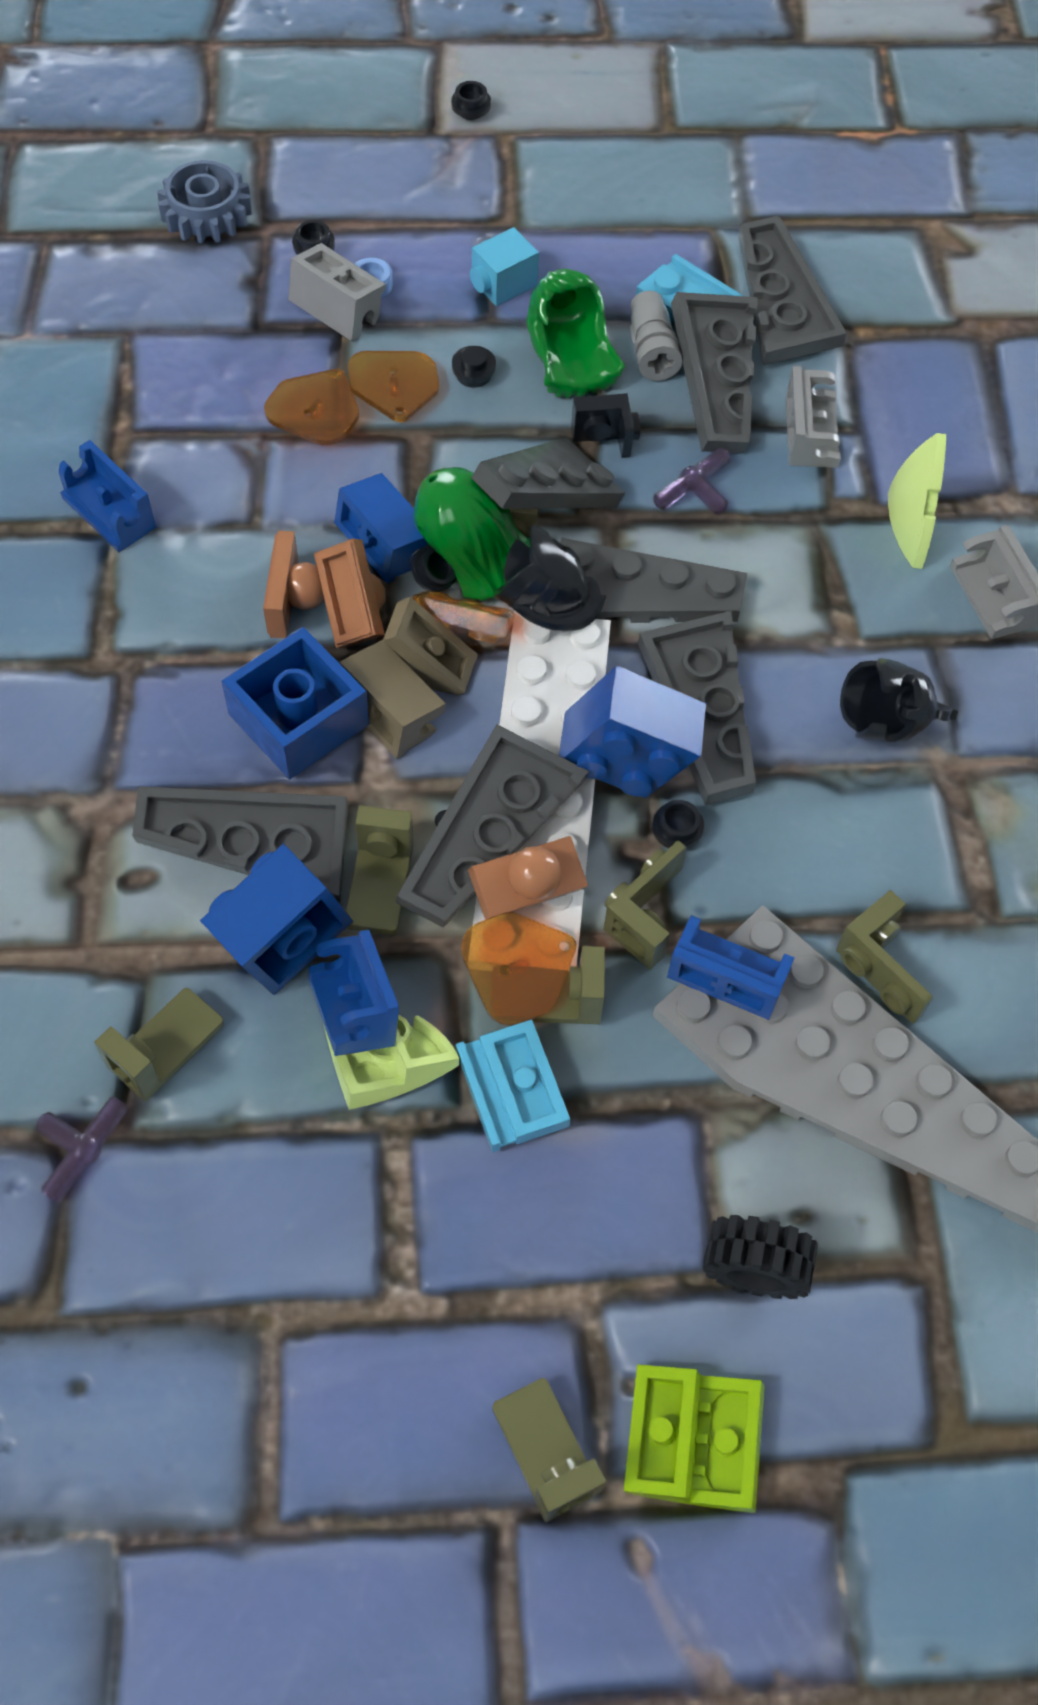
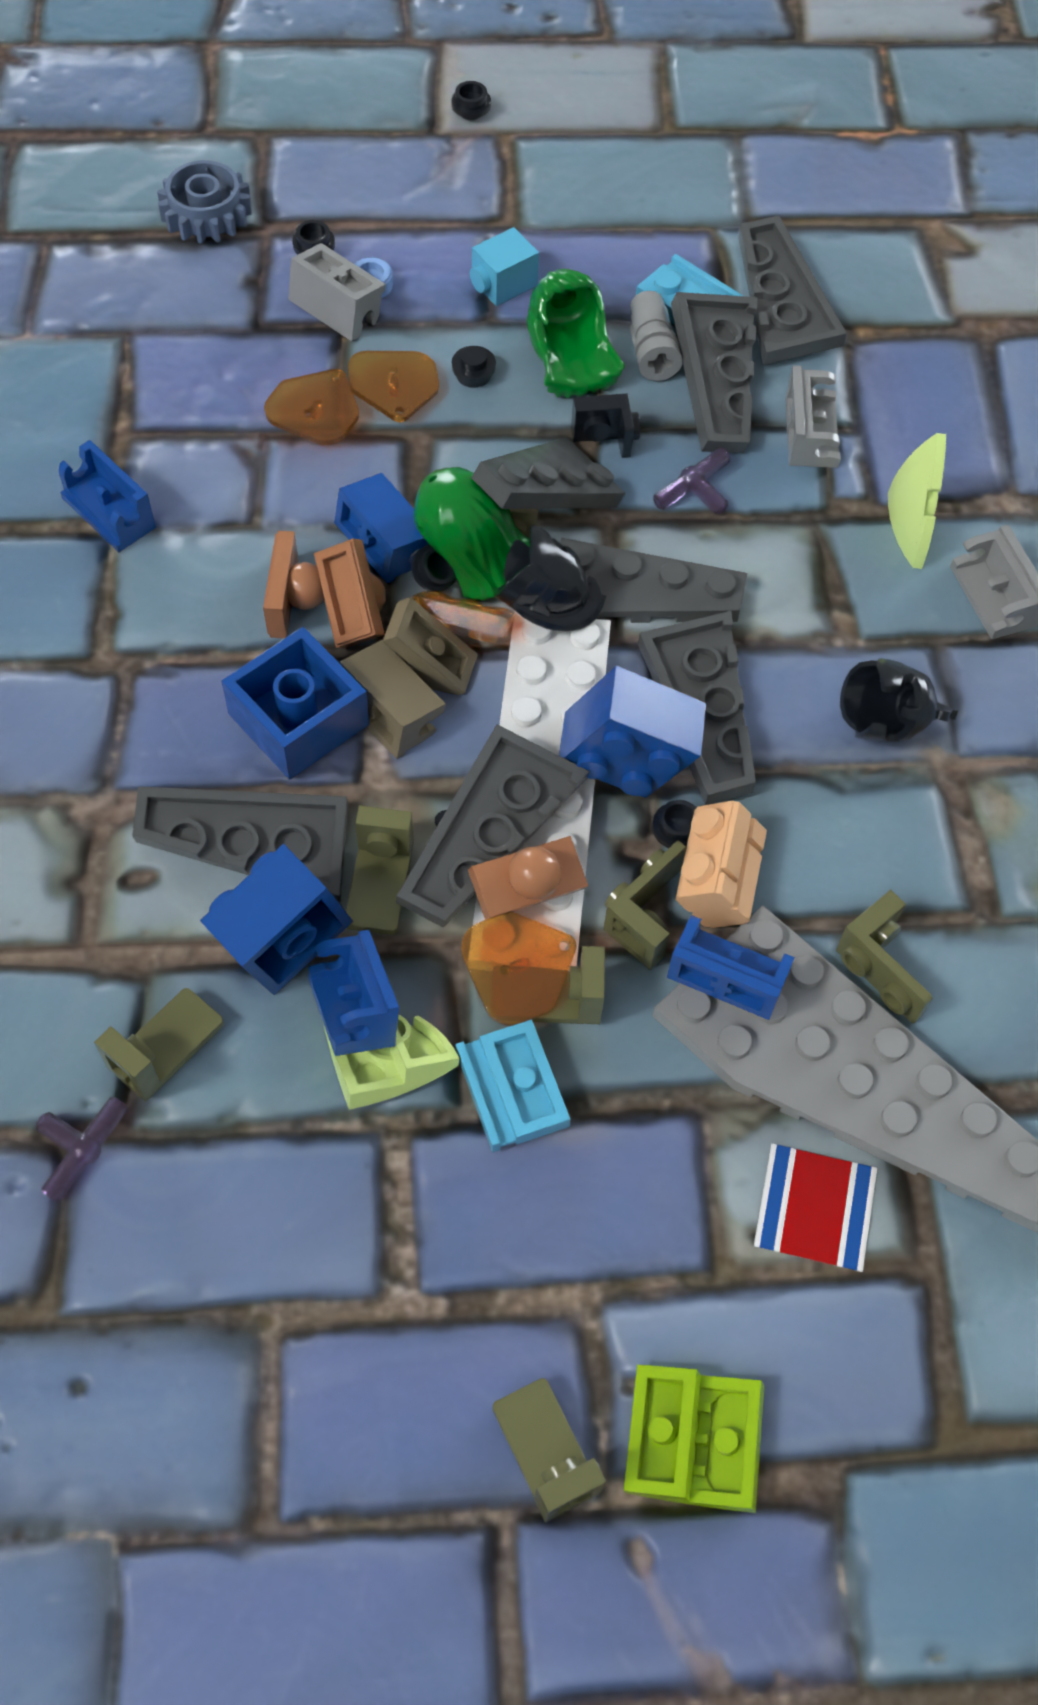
(721, 864): none -> light nougat brick
(760, 1257): black tyre -> none
(816, 1207): none -> sticker

